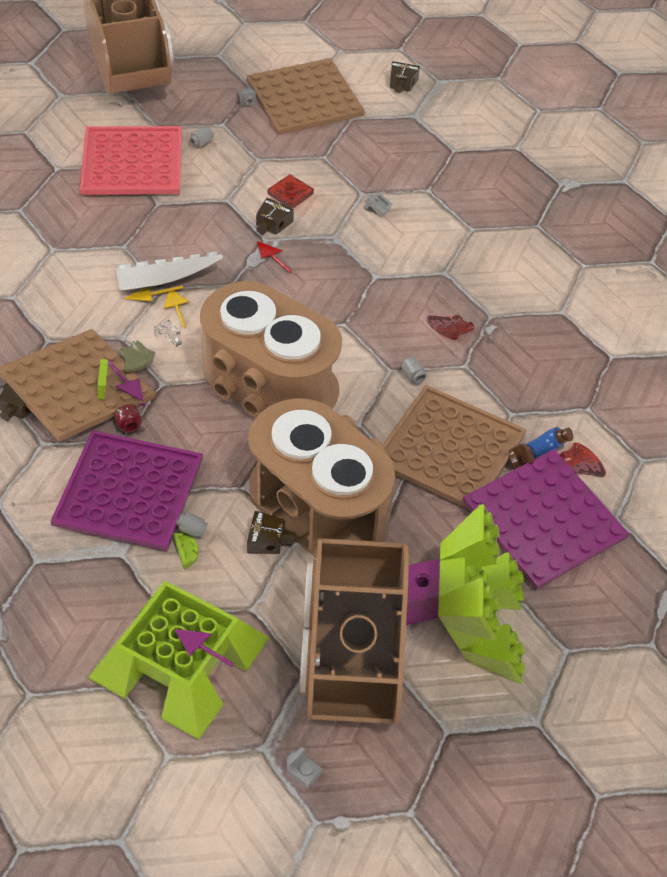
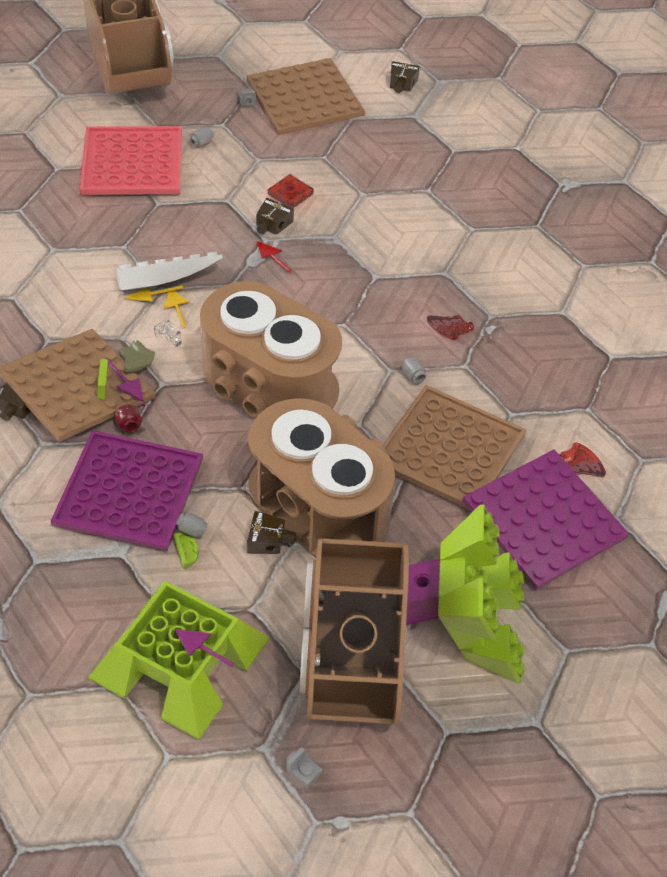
(378, 203): light grey bracket -> none
(546, 442): piece -> none

